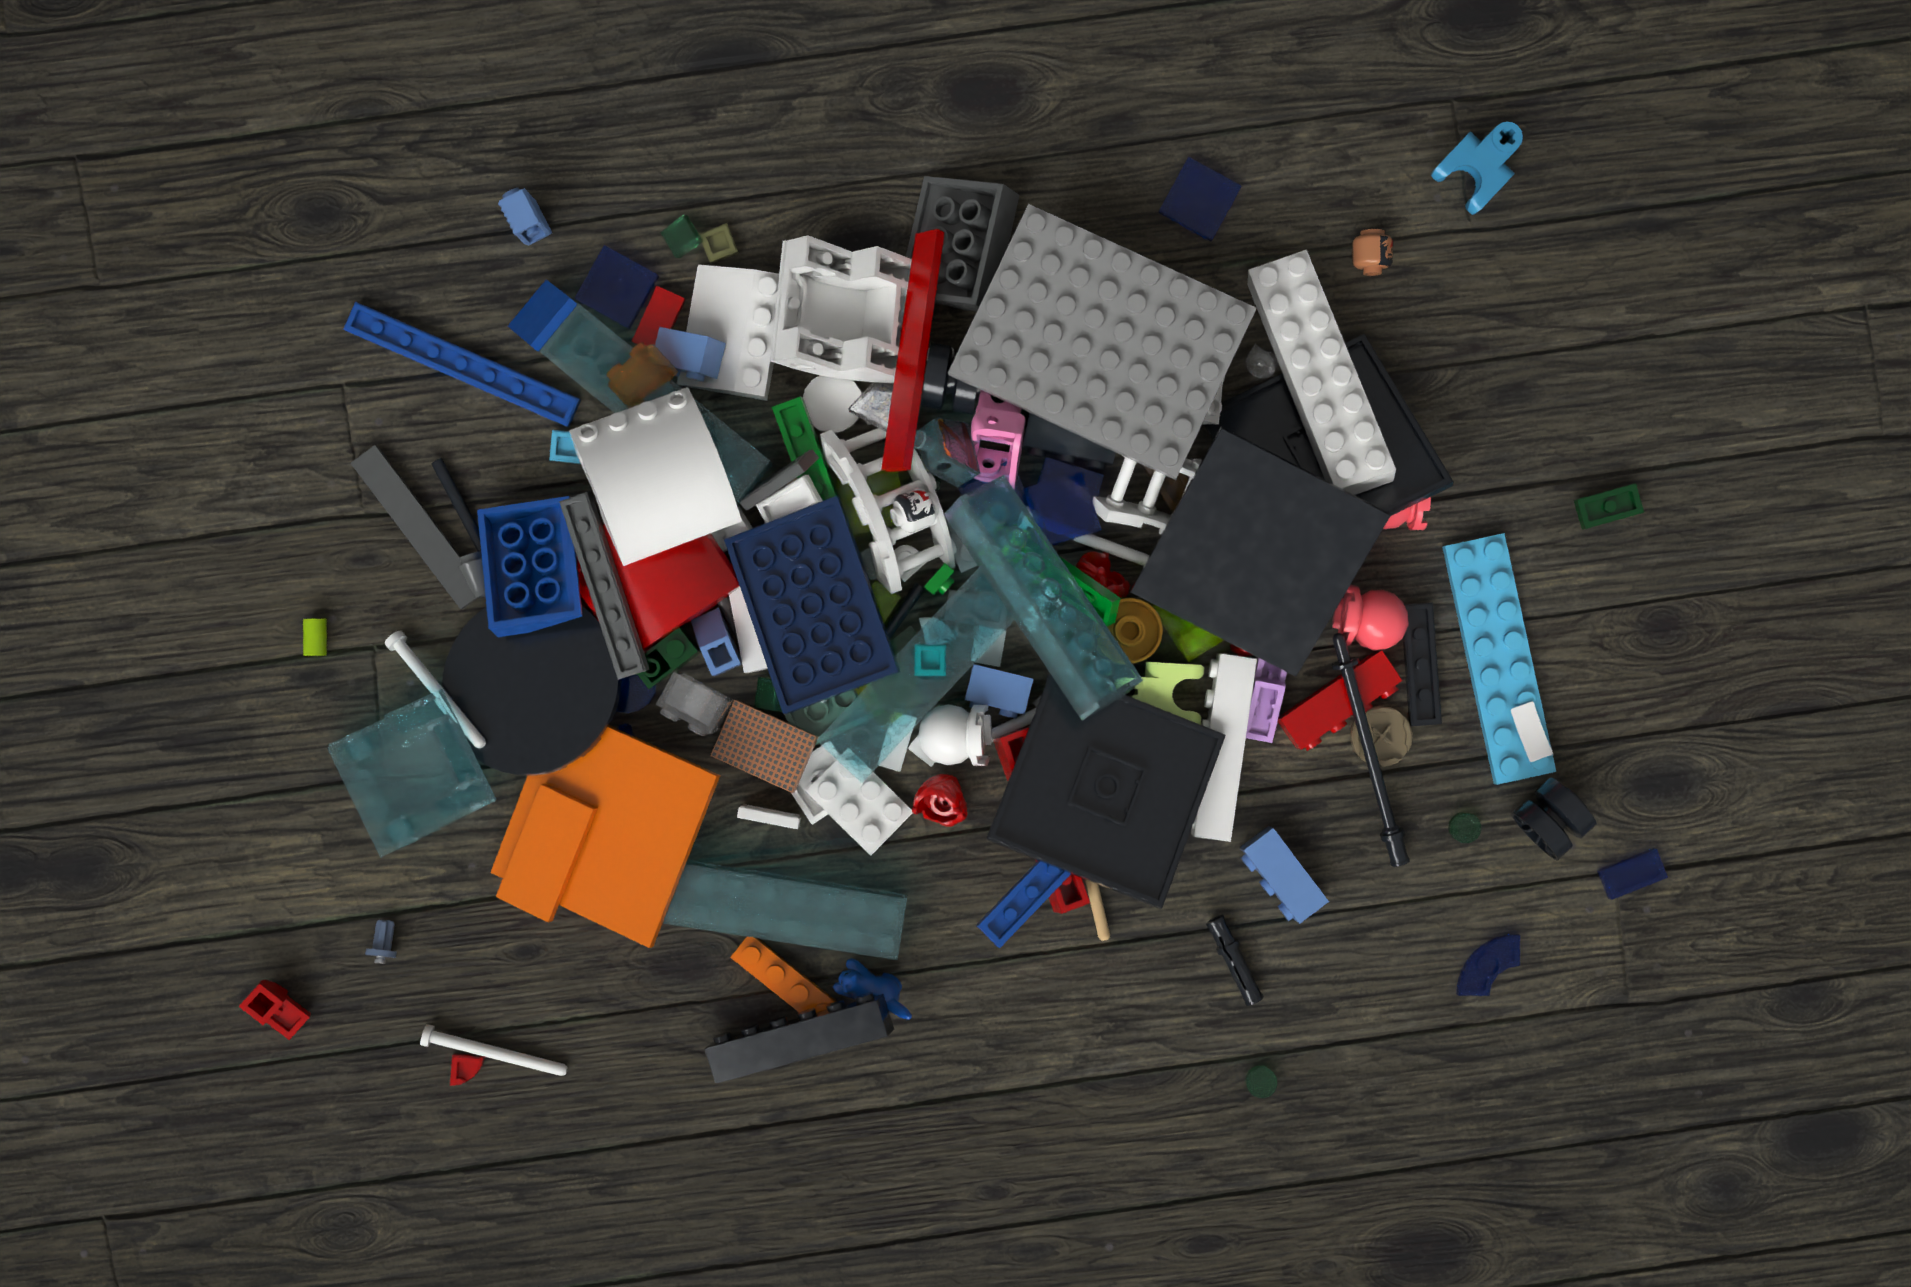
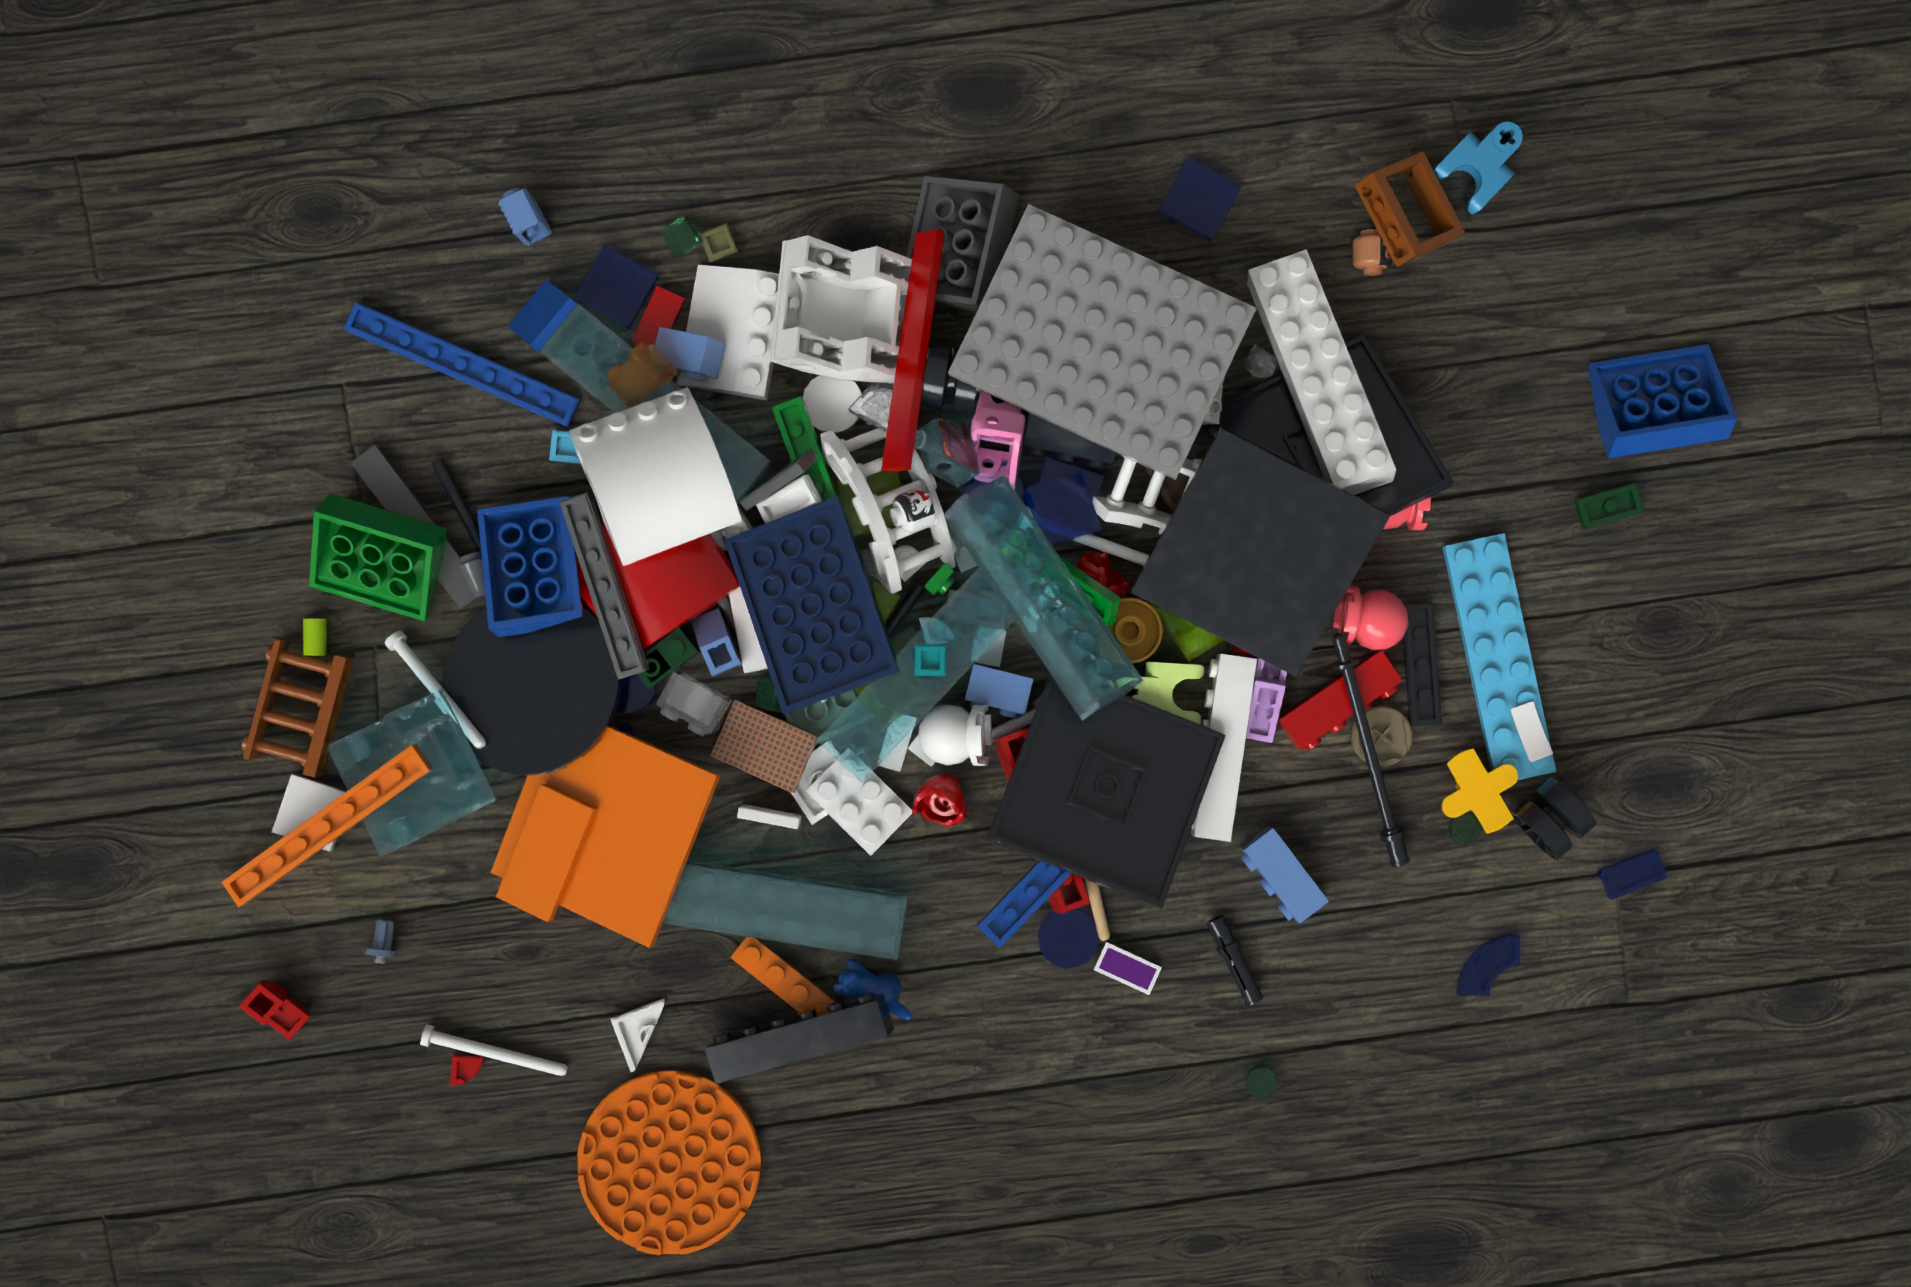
(302, 801): none -> white tile
(320, 729): none -> dark orange fence
(327, 825): none -> orange plate
(375, 556): none -> green slope
(635, 1030): none -> white tile
(669, 1162): none -> orange tile
(1068, 938): none -> clear blue tile
(1127, 968): none -> dark purple tile
(1390, 218): none -> dark orange window
(1479, 791): none -> yellow piece
(1660, 401): none -> blue slope

